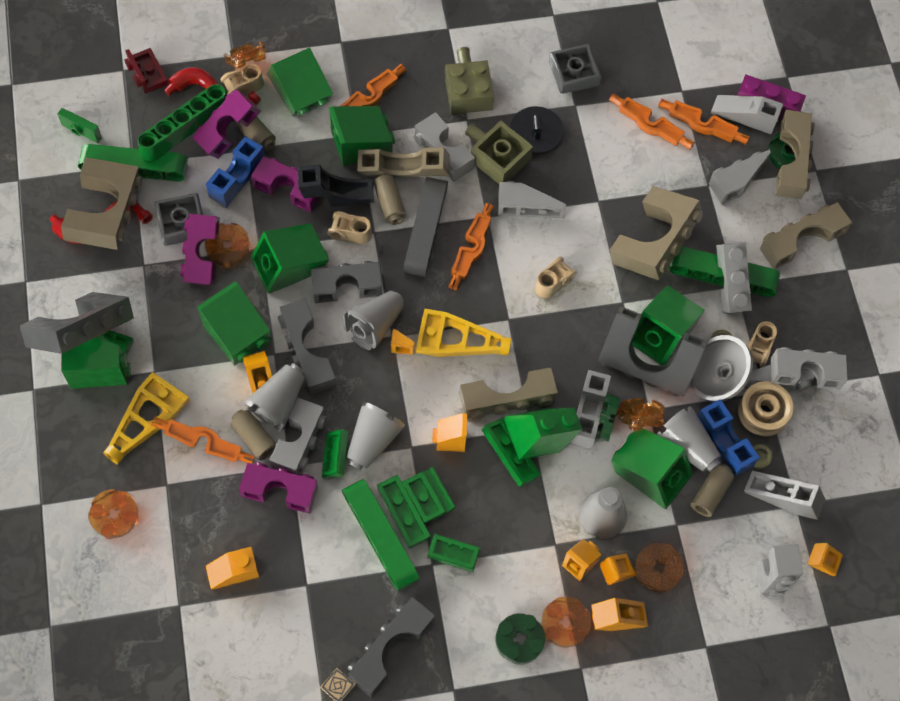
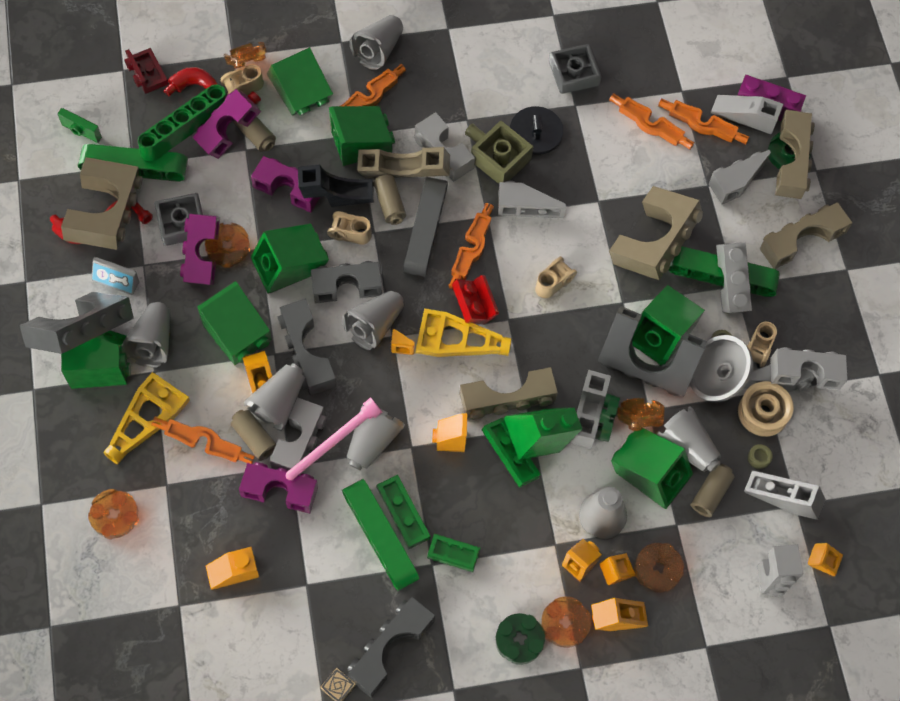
(114, 276): none -> slope
(149, 337): none -> light grey cone
(226, 184): blue arch -> none
(335, 454): green plate -> none
(369, 411): none -> bright pink piece
(376, 41): none -> light grey cone
(428, 495): green plate -> none
(468, 84): olive brick -> none
(475, 300): none -> red bracket
(734, 452): blue arch -> none

